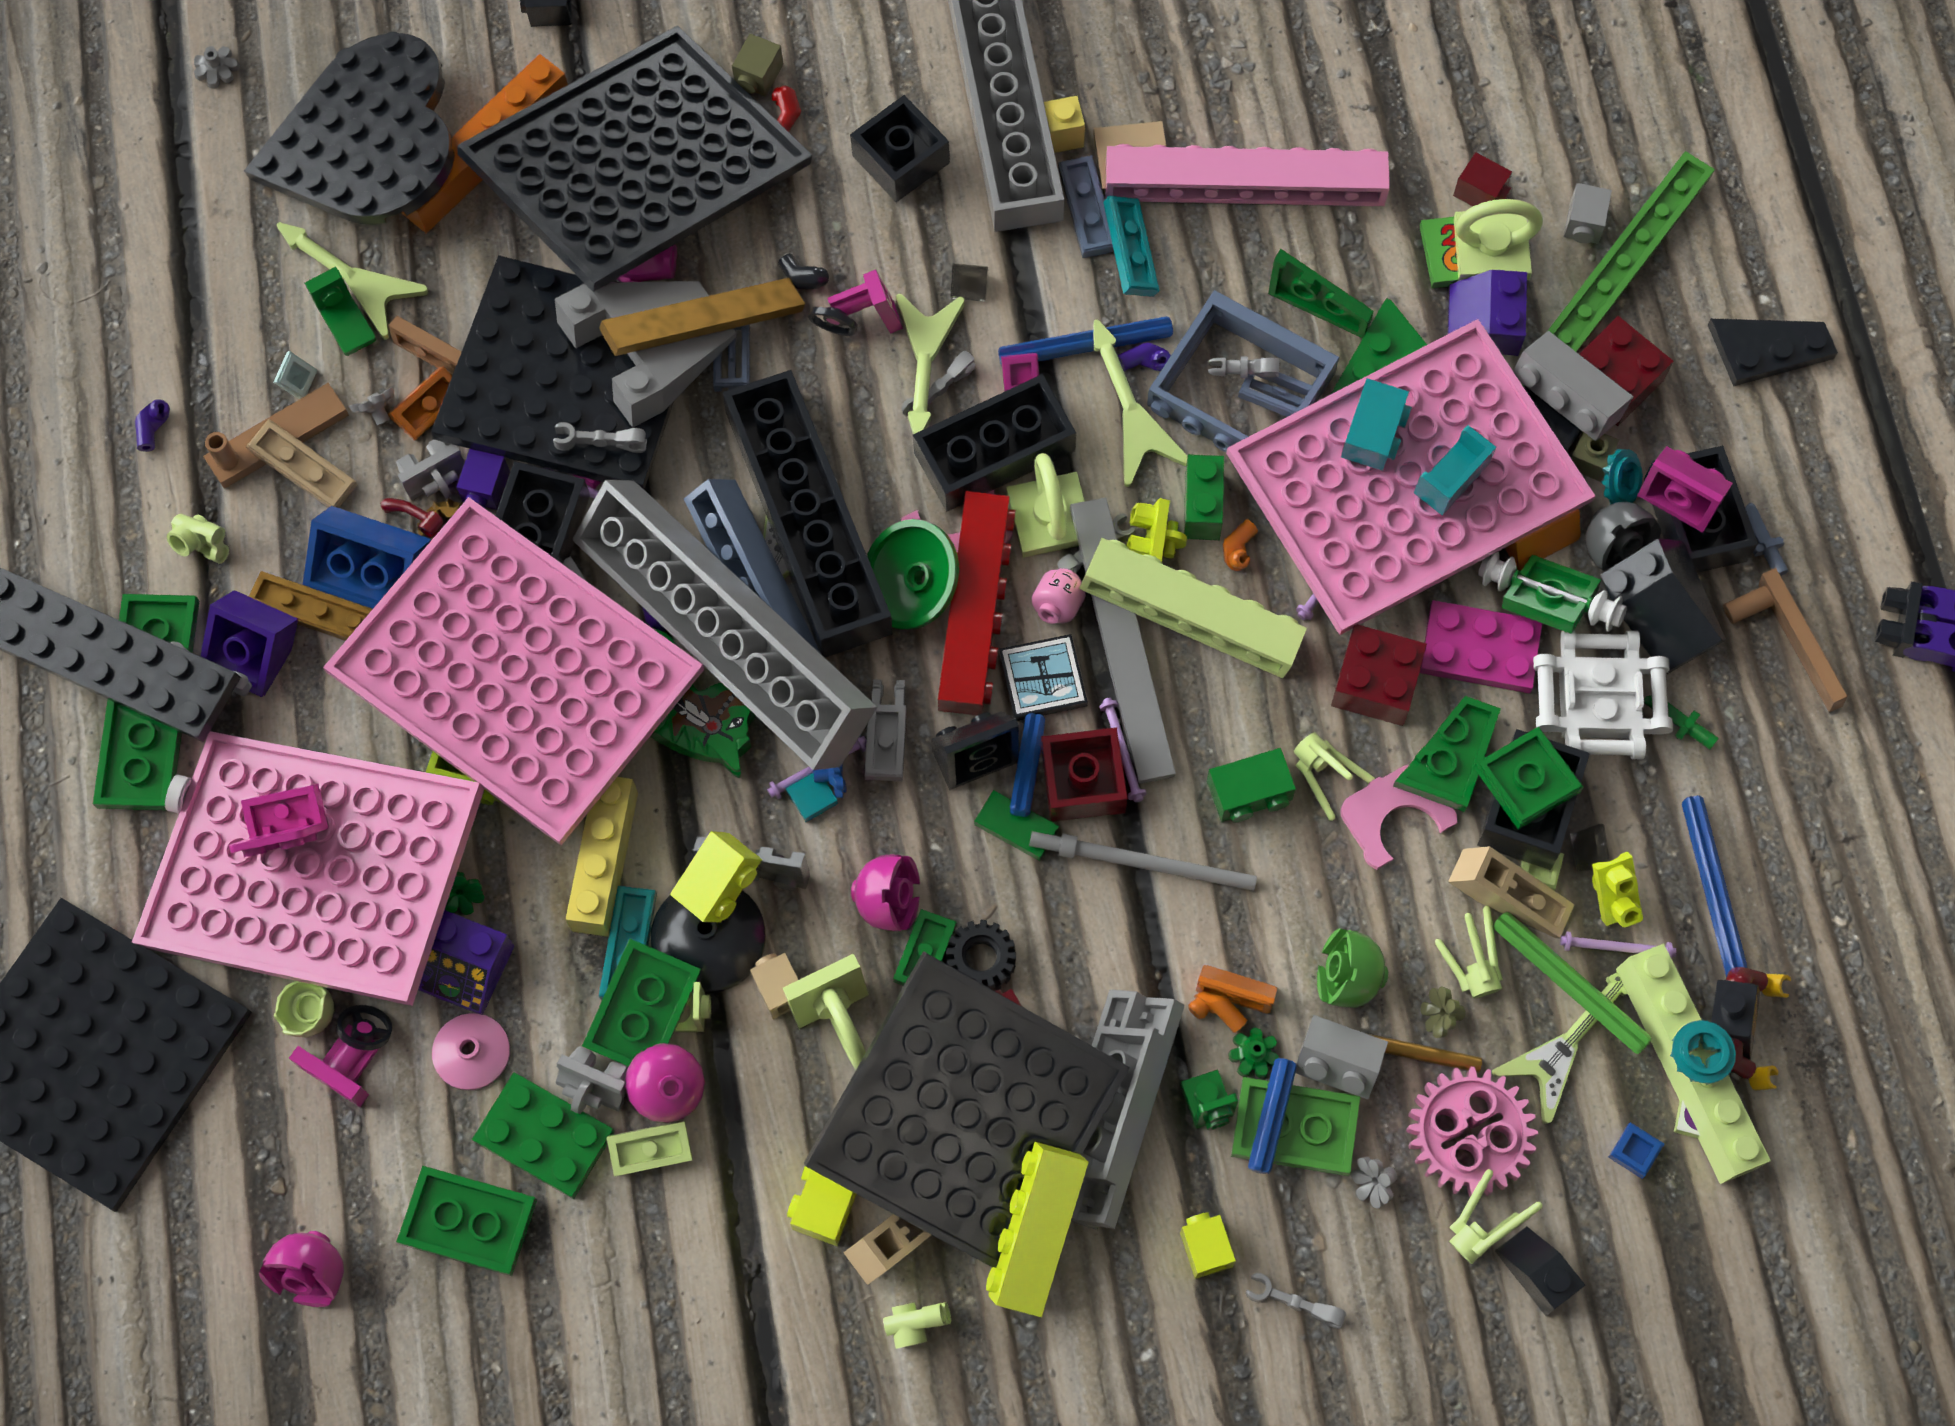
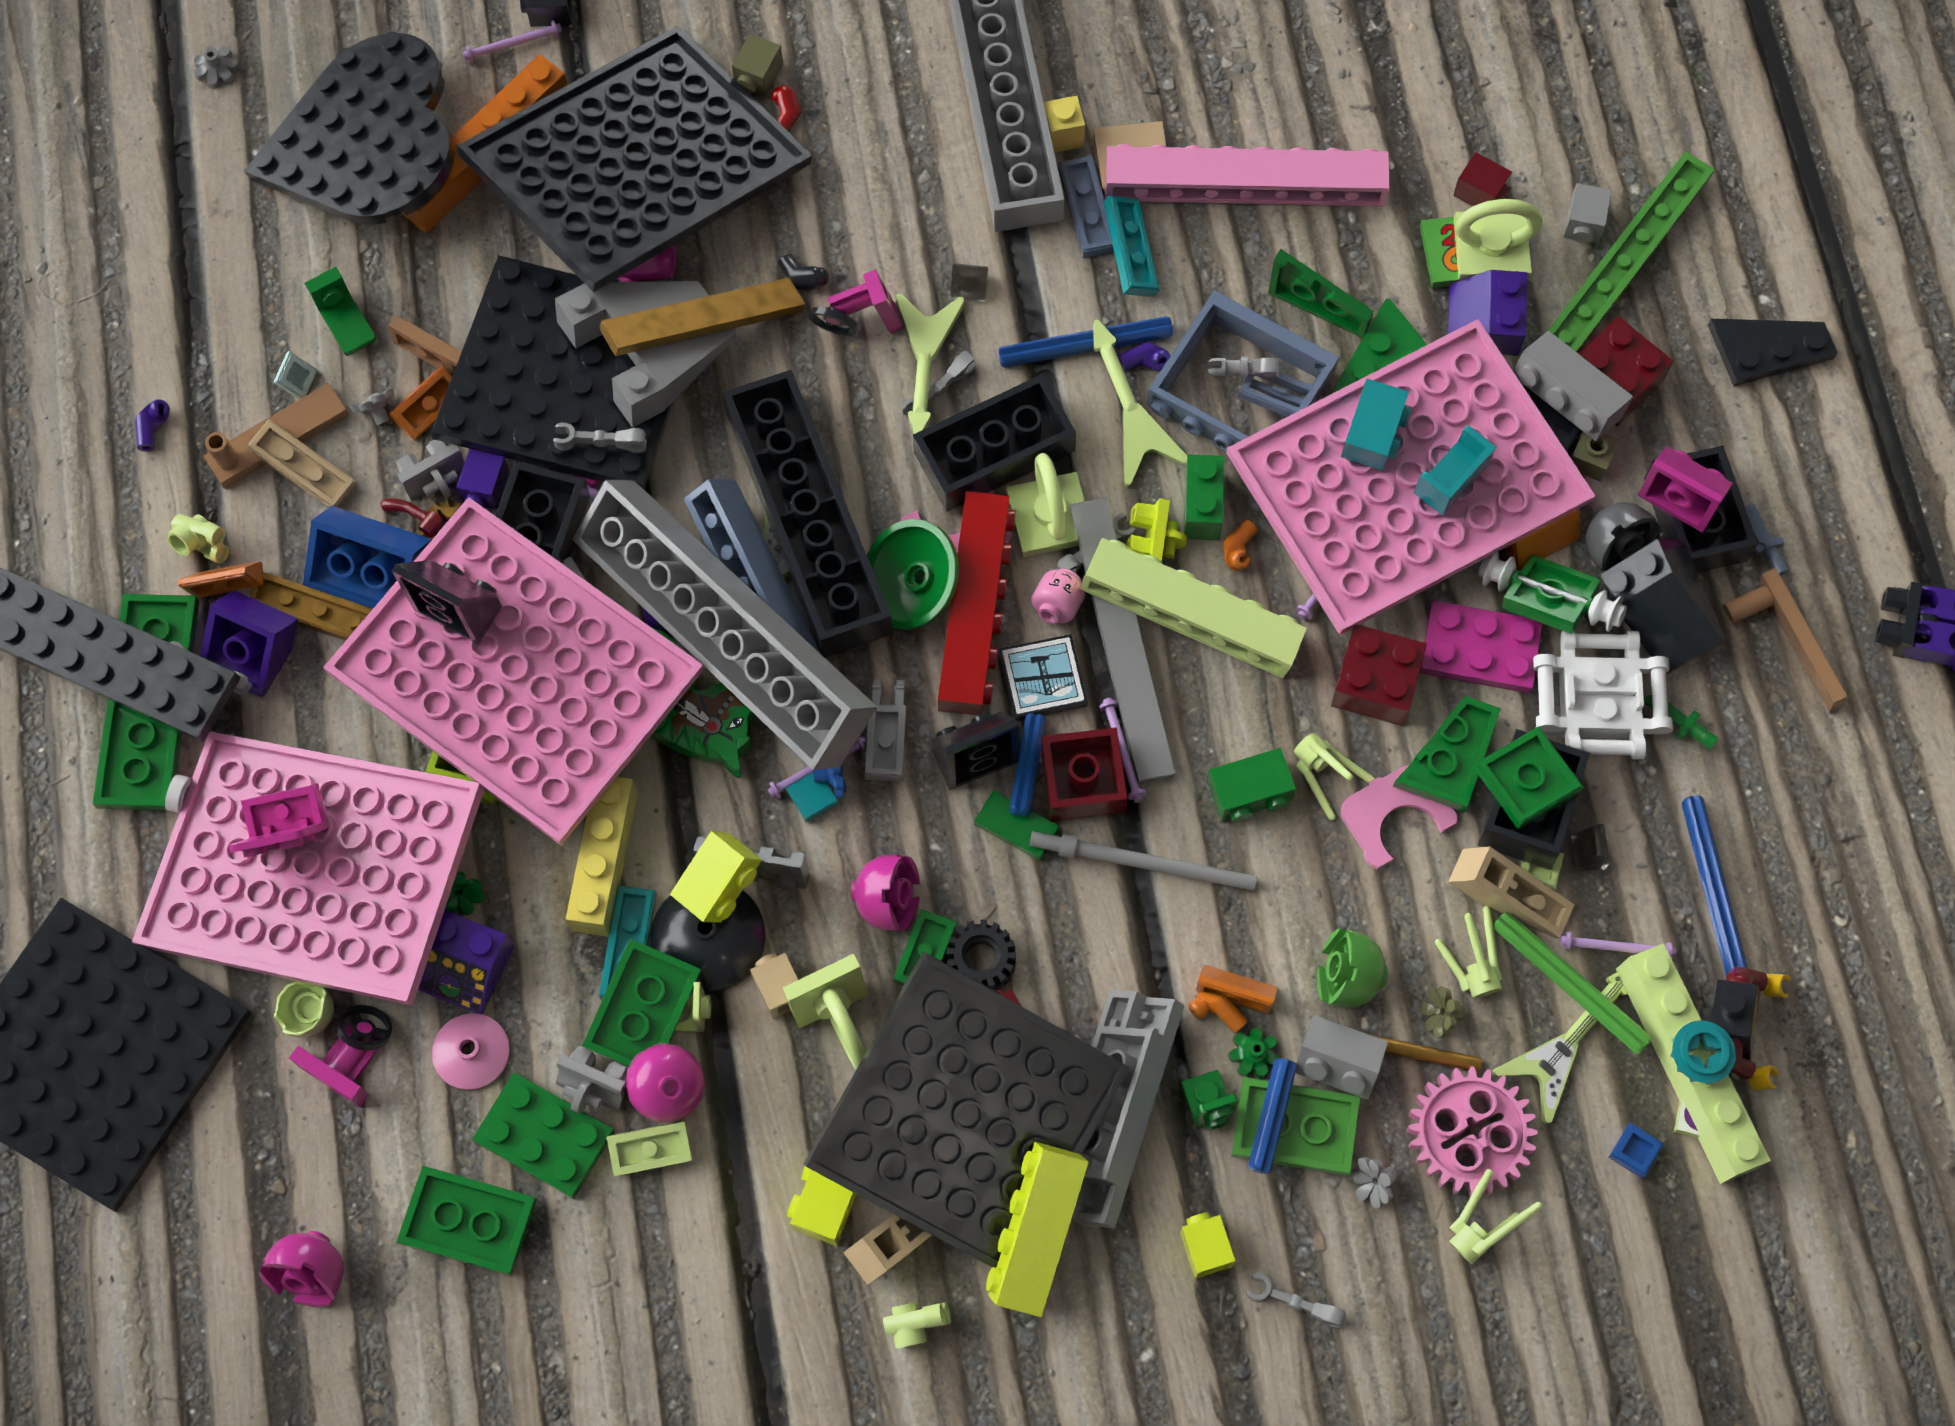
(223, 580): none -> orange slope
(369, 288): yellowish green piece -> none
(449, 597): none -> black slope
(513, 41): none -> lavender axle
(733, 382): sand blue tile -> none
(900, 148): black brick -> none
(1019, 369): dark pink tile -> none
(1540, 1269): black slope -> none
(1617, 891): neon yellow hips -> none
(1622, 476): teal gear -> none

